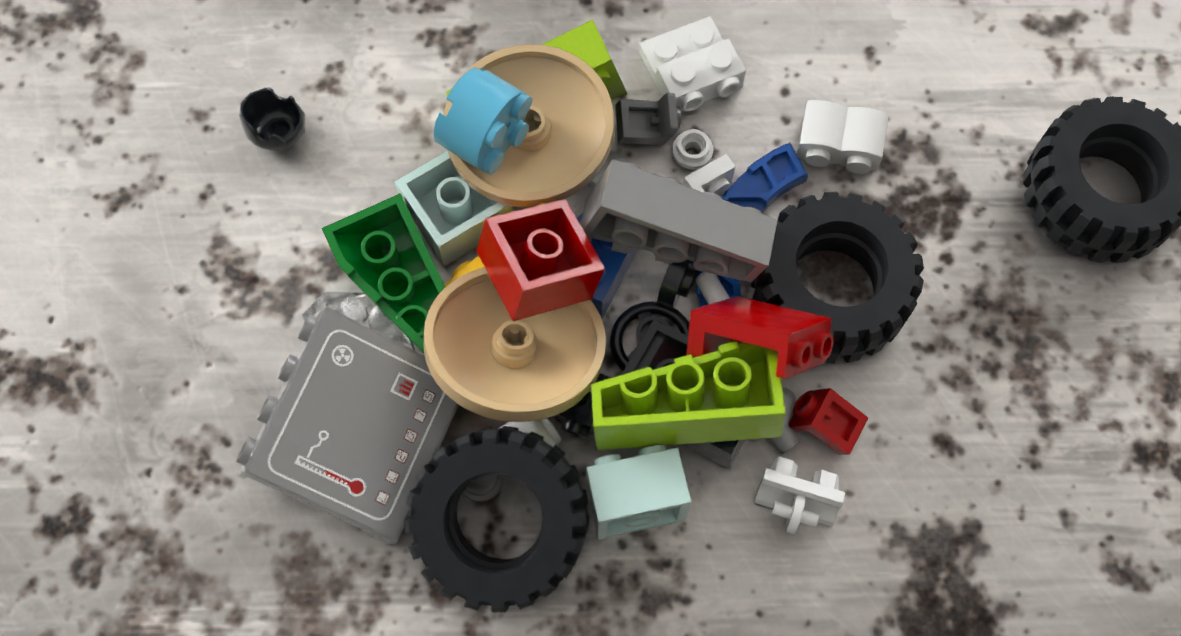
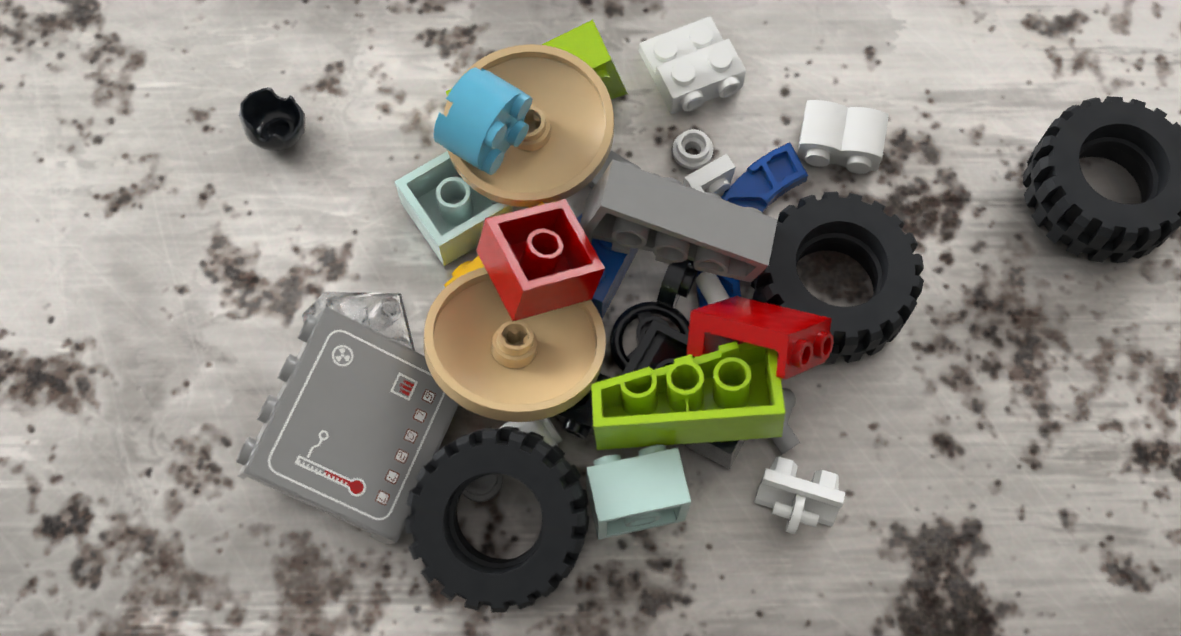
(388, 263): green wedge -> none
(647, 120): dark grey bracket -> none
(828, 419): red bracket -> none

